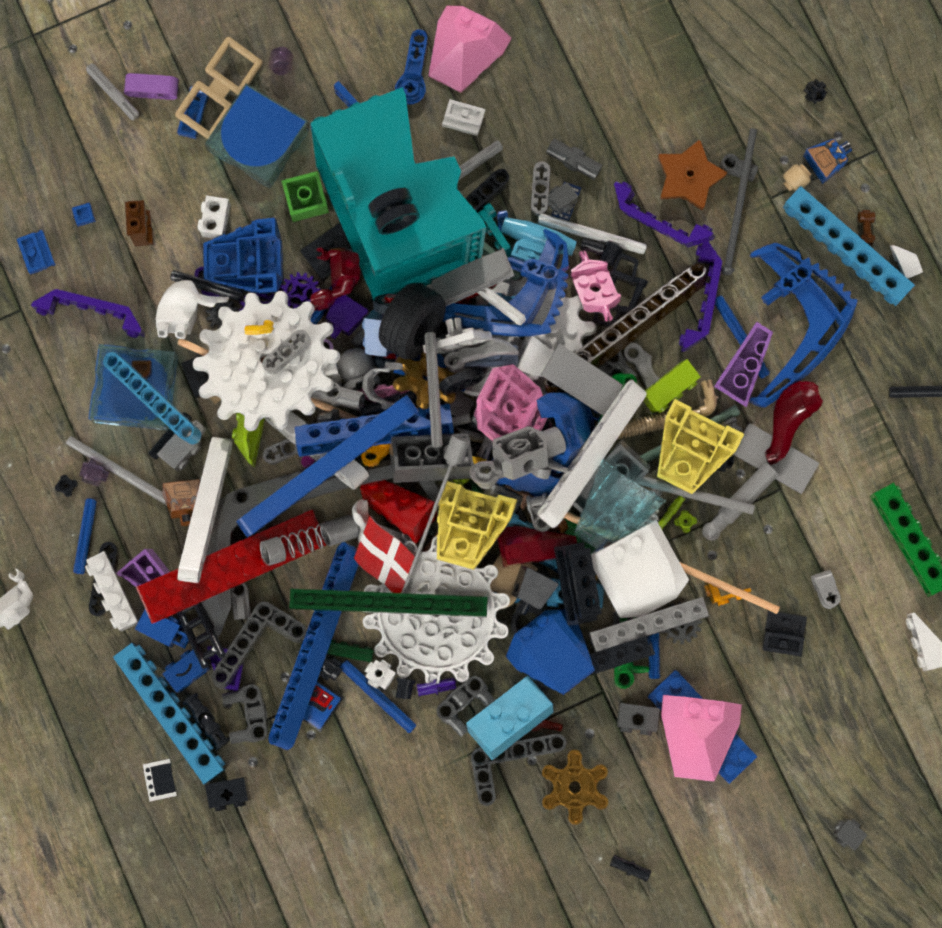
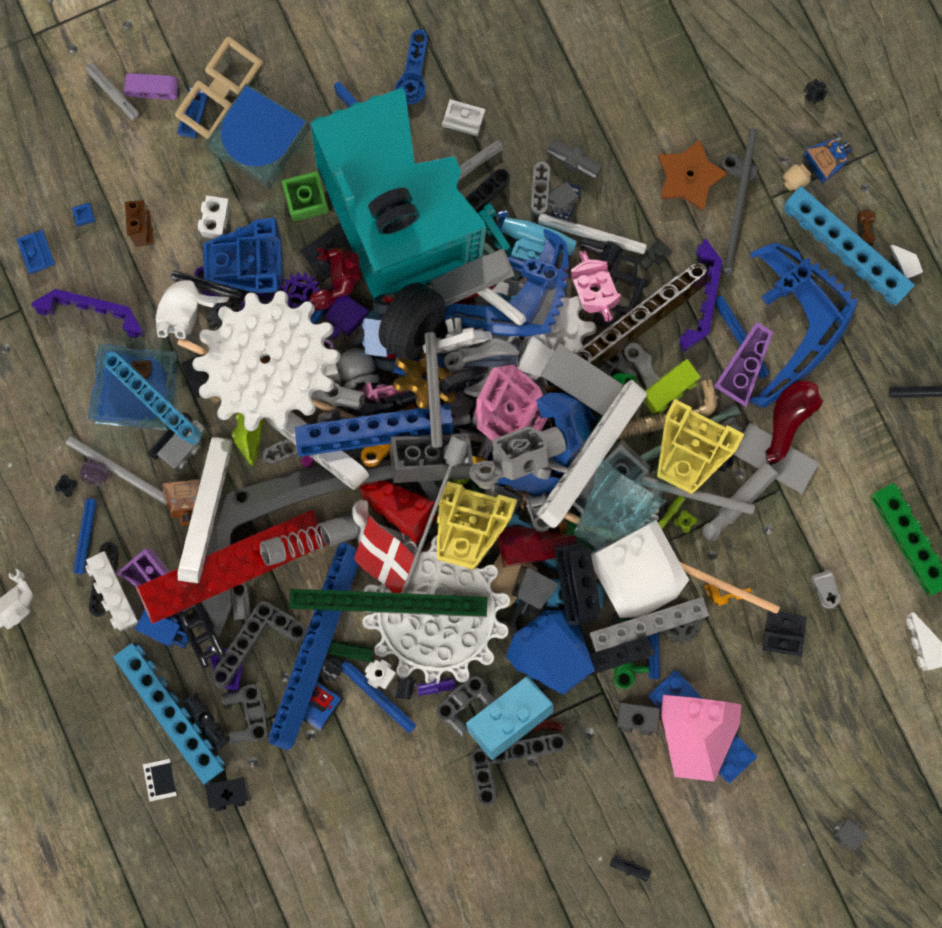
(184, 671): blue brick -> none
(266, 328): yellow arm -> none
(281, 60): head -> none
(286, 344): light grey beam -> none
(327, 466): blue beam -> none
(368, 383): light grey helmet -> none
(465, 47): bright pink wedge -> none
(588, 787): pearl gold plate -> none
(656, 253): none -> pearl dark grey plate
(698, 236): dark purple slope -> none

